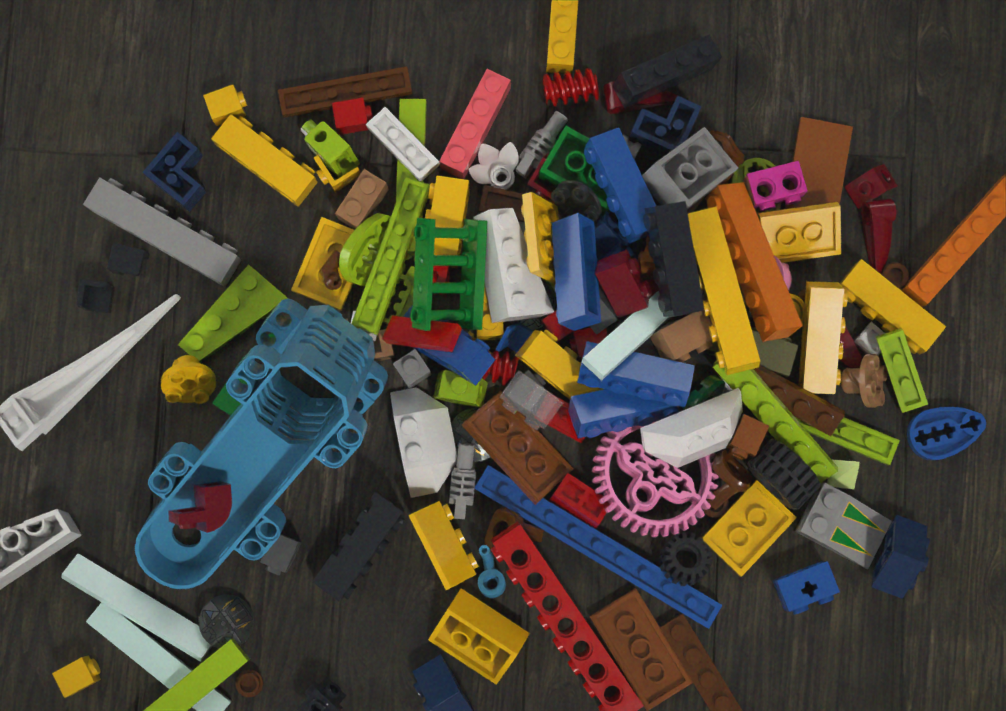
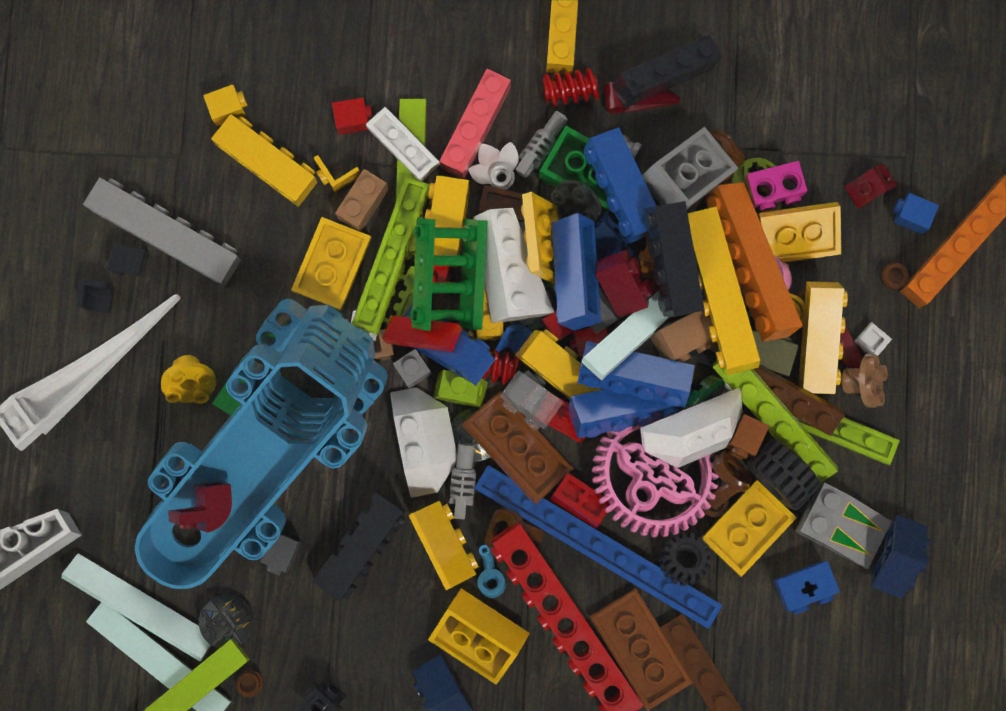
(77, 676): yellow brick -> none
(171, 170): dark blue brick -> none
(233, 313): lime wing -> none
(321, 95): reddish brown plate -> none
(330, 147): lime torso -> none
(330, 272): reddish brown arm -> none
(366, 235): lime piece -> none
(542, 188): dark red bracket -> none
(665, 134): dark blue brick -> none
(823, 157): dark orange tile -> none
(846, 474): yellowish green slope -> none
(877, 226): dark red piece -> none
(891, 307): yellow brick -> none
(901, 370): lime plate -> none
(914, 213): none -> blue brick
(936, 418): blue piece -> none

